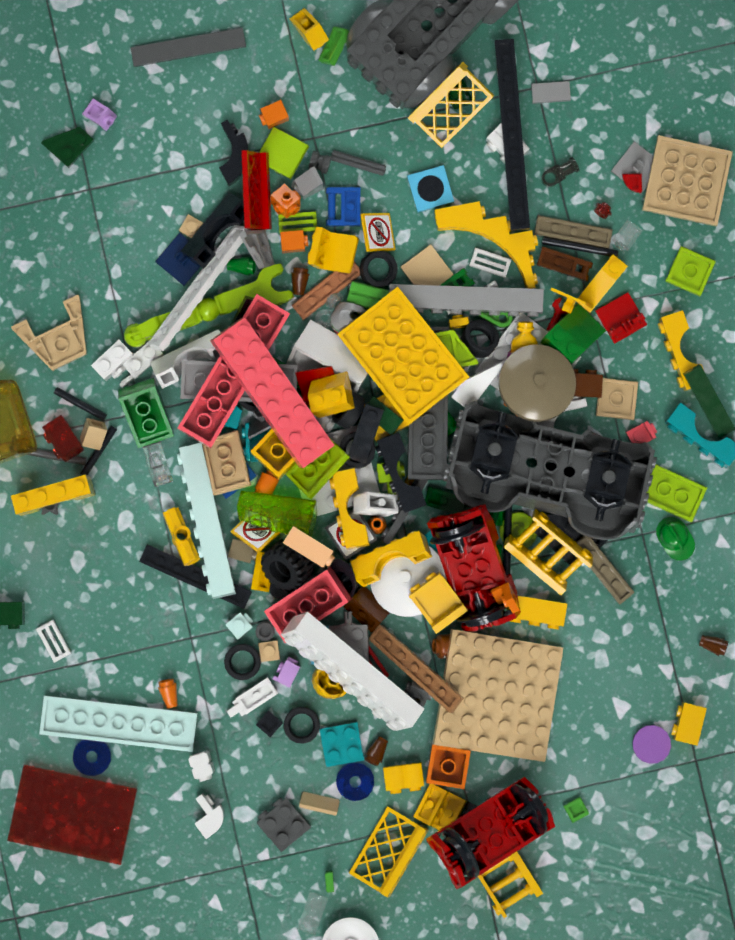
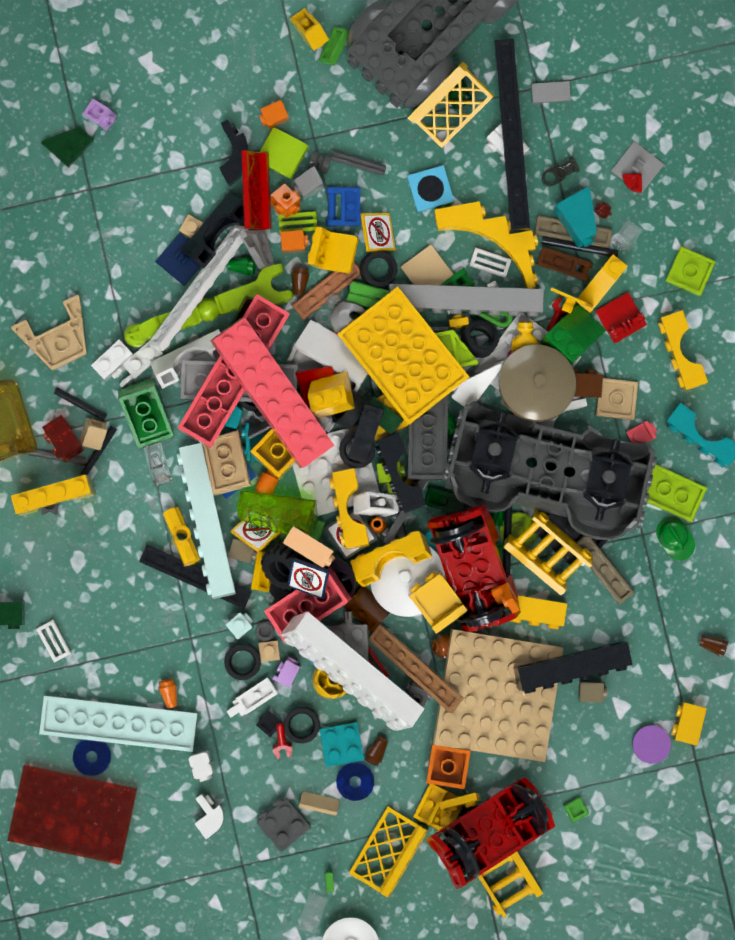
(188, 47): dark grey tile -> none
(282, 744): none -> red bar
(308, 578): none -> piece
(318, 473): lime tile -> none
(318, 530): none -> bright green tile
(403, 777): yellow brick -> none
(467, 800): none -> yellow plate
(573, 666): none -> black brick
(578, 217): none -> teal slope
(592, 692): none -> dark tan brick
(687, 180): tan plate -> none
(709, 401): dark green tile -> none

